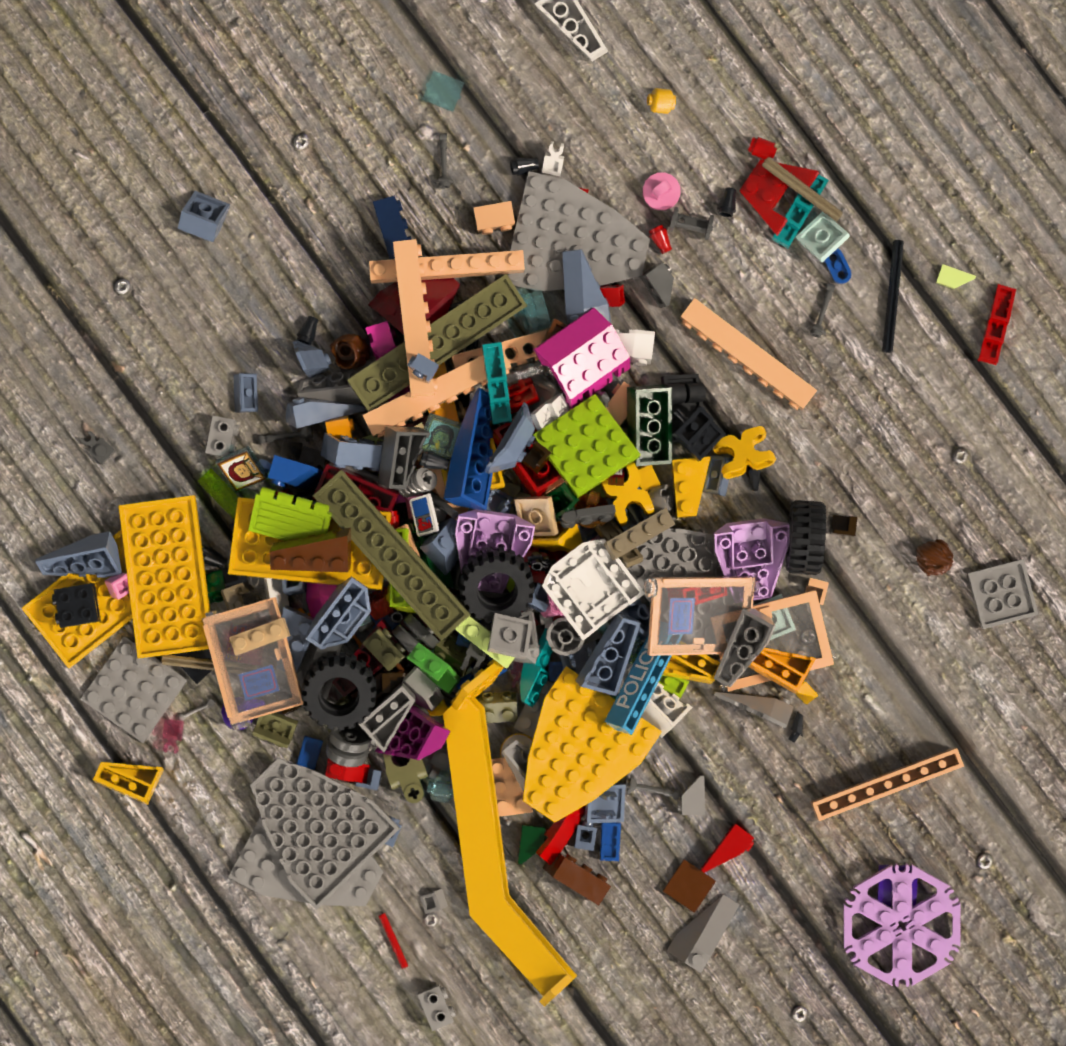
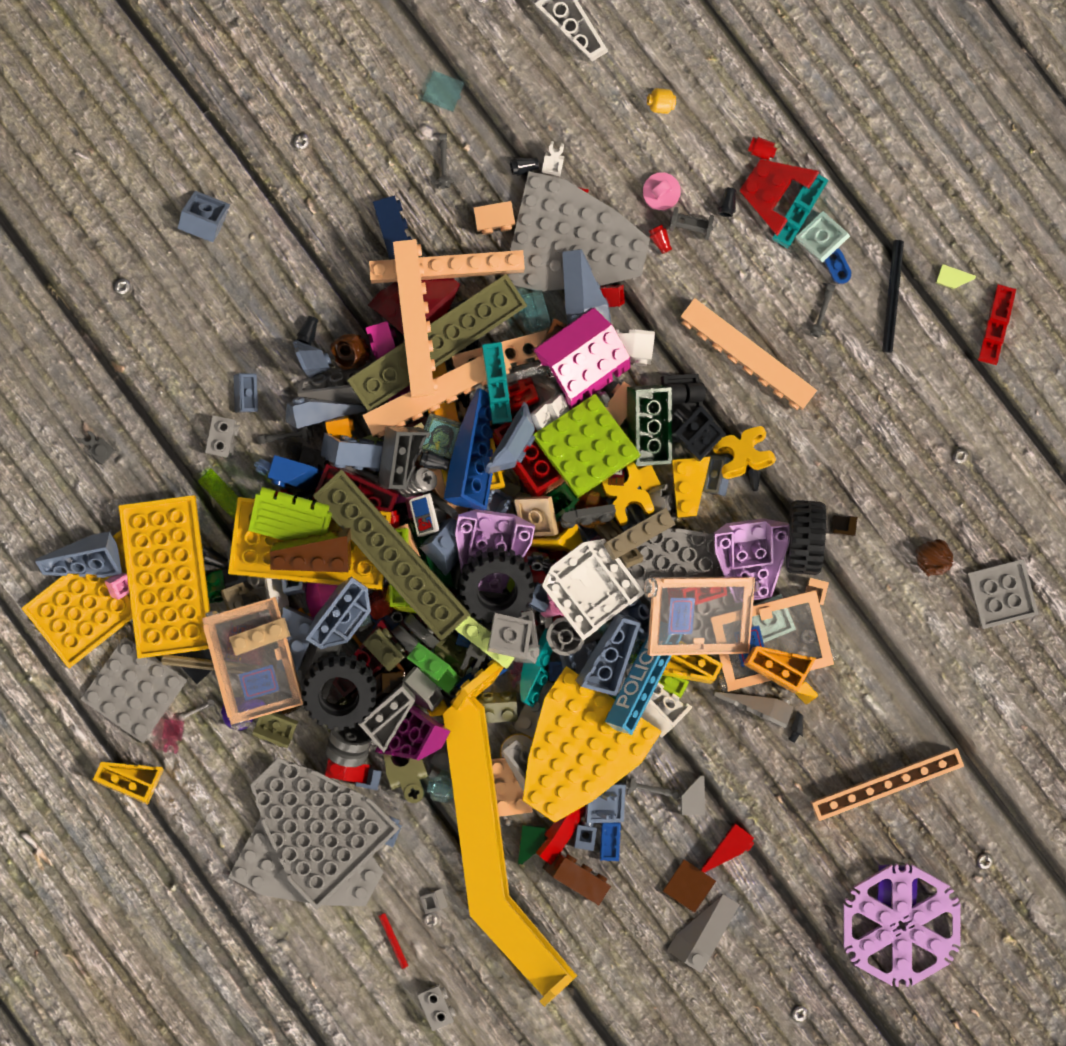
(76, 605): black brick -> none
(242, 469): tile -> none
(309, 752): blue tile -> none
(423, 367): sand blue brick -> none
(536, 457): dark brown panel -> none
(659, 283): dark grey slope -> none
(746, 642): light grey wedge -> none
(802, 189): dark tan axle -> none

